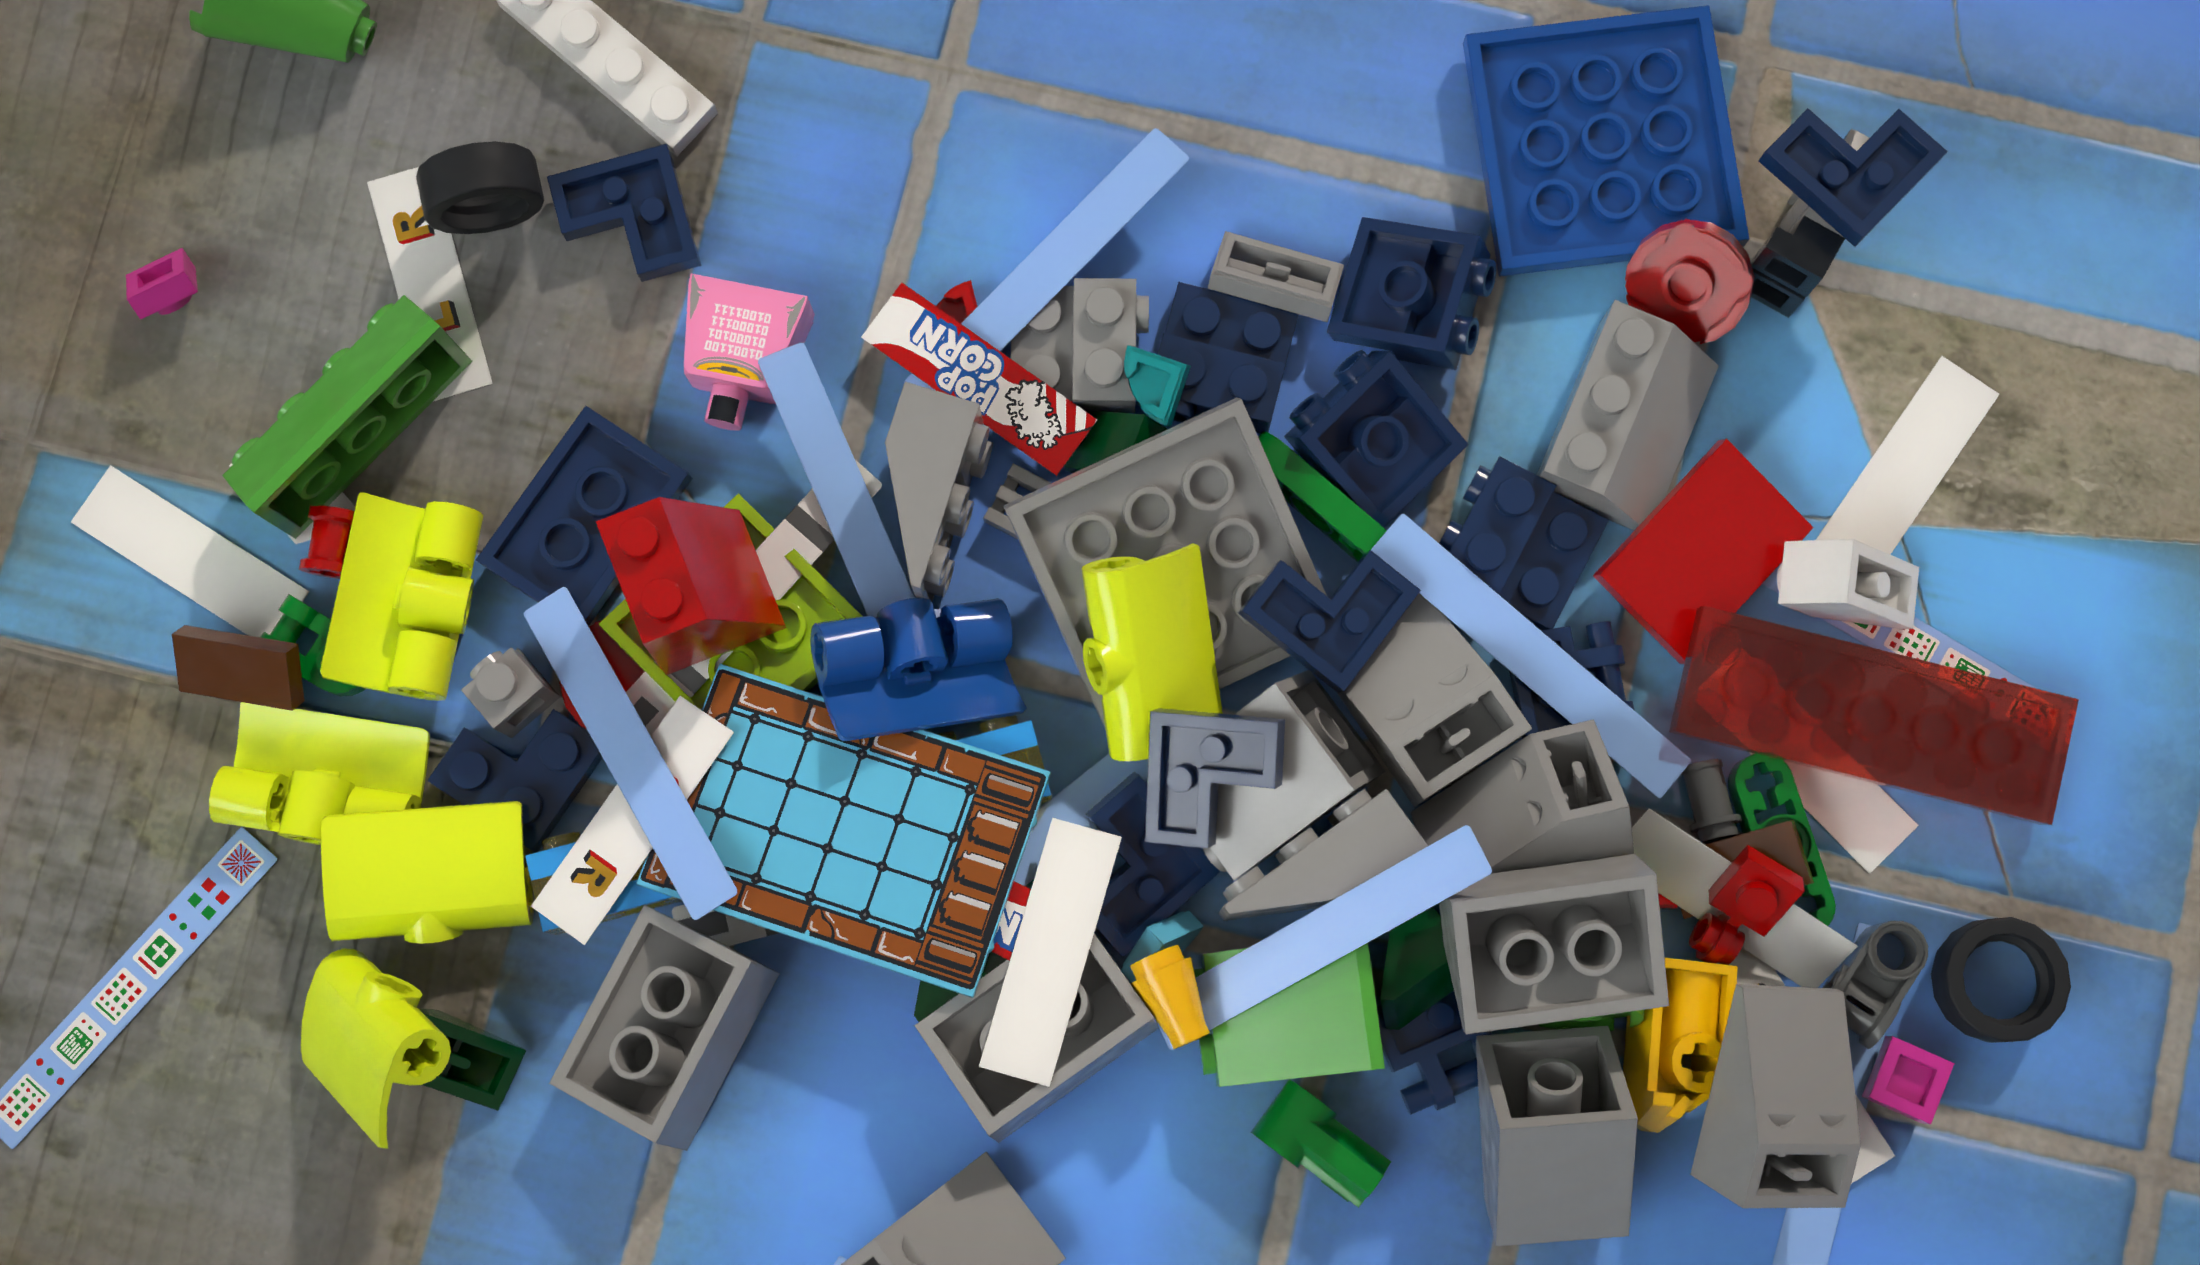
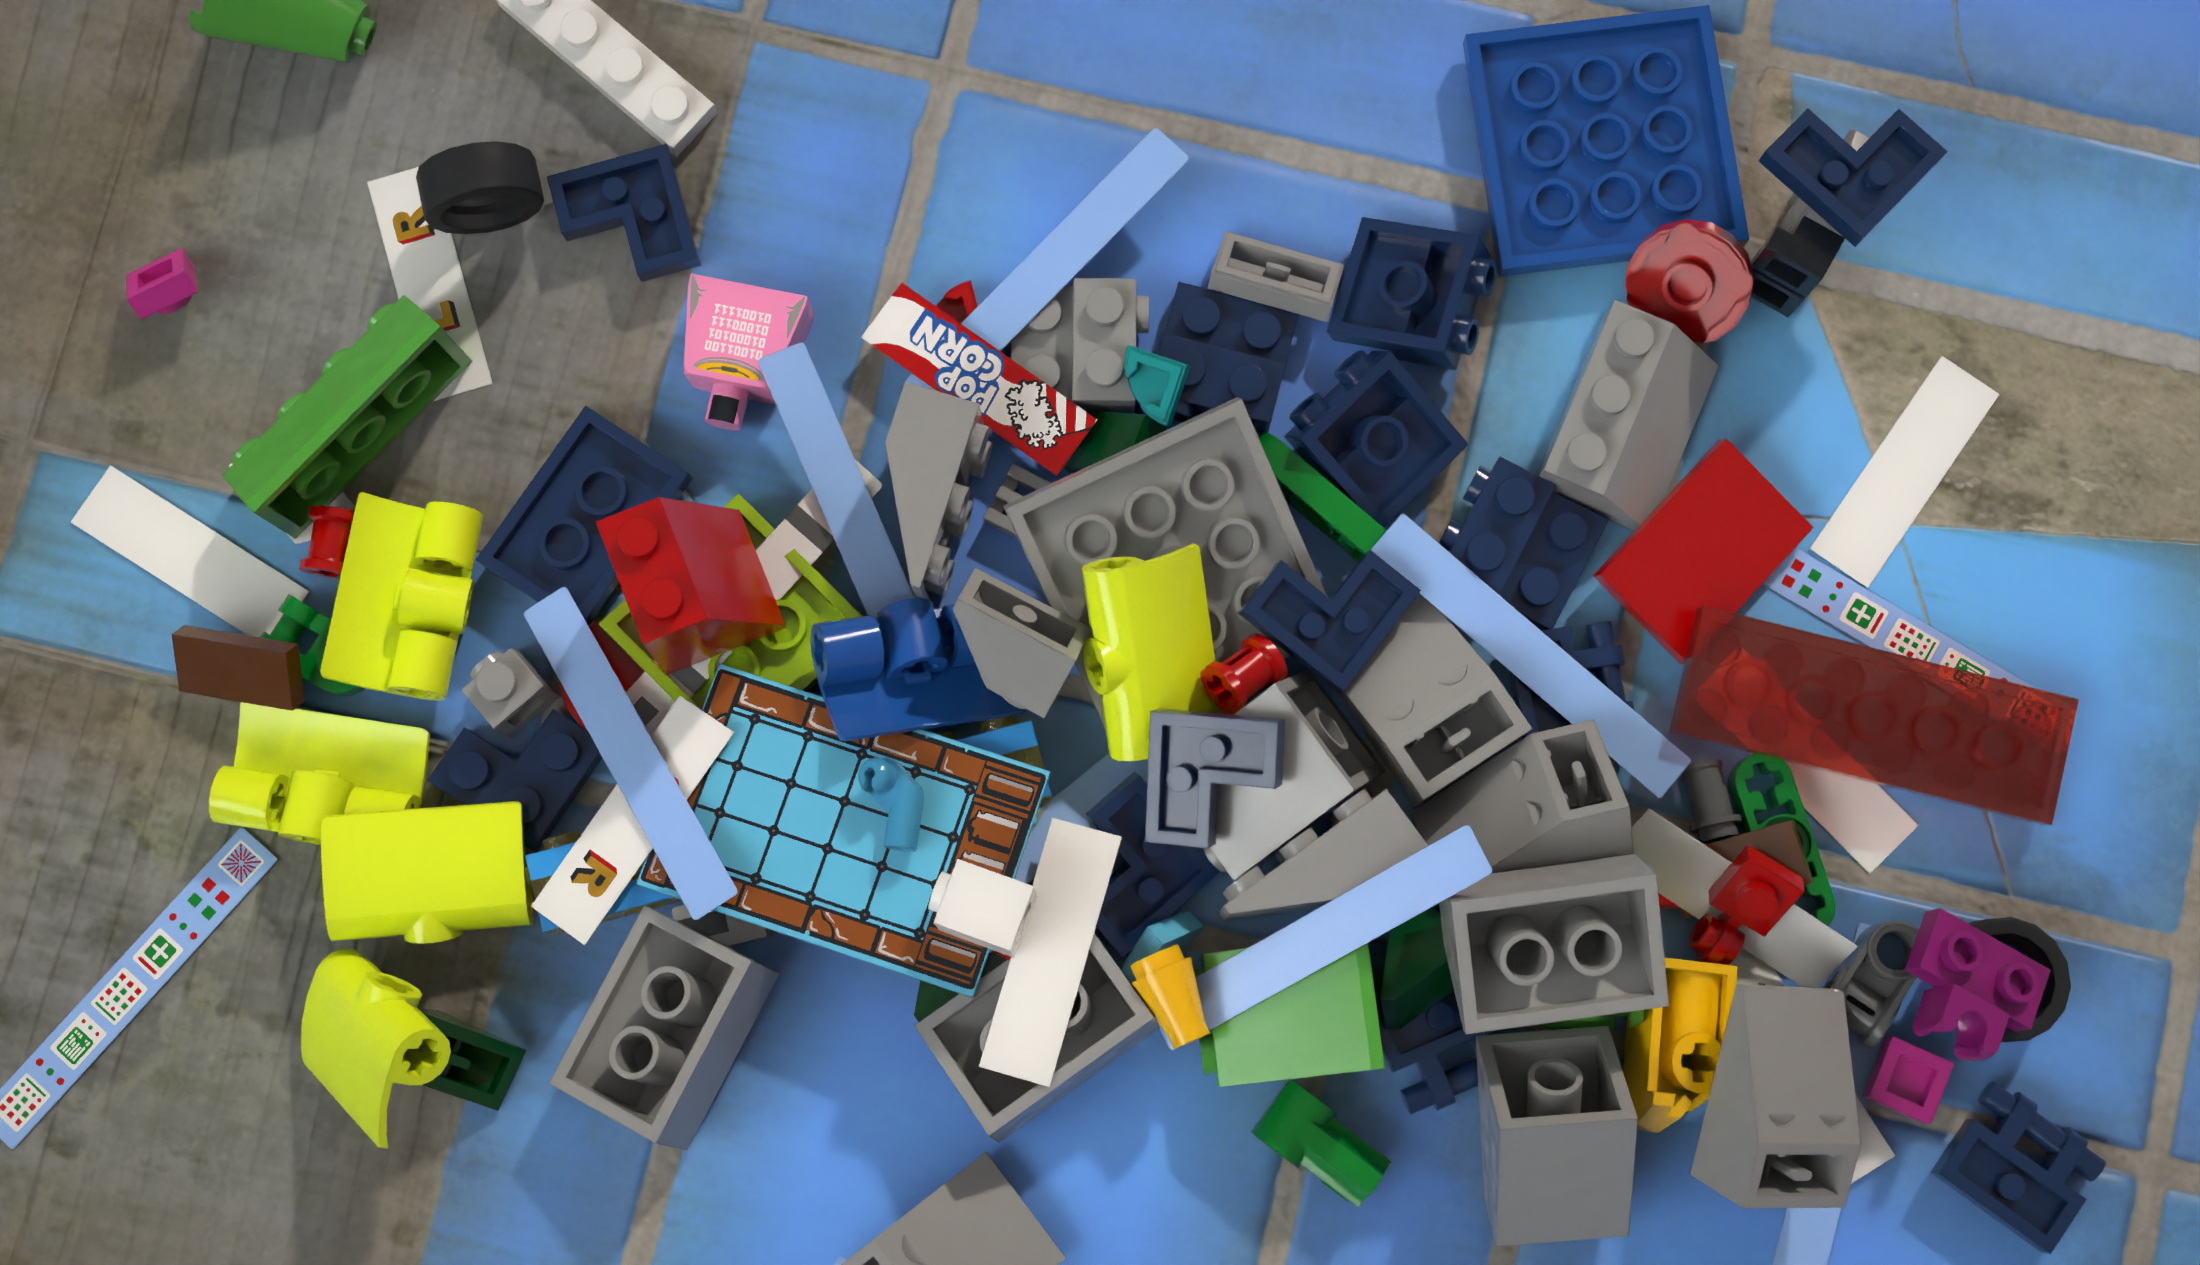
(899, 796): none -> dark azure arm
(982, 907): none -> white brick
(1018, 641): none -> light grey slope
(1243, 673): none -> red bush
(1848, 583): white slope -> none
(1975, 985): none -> magenta plate
(2009, 1184): none -> dark blue plate

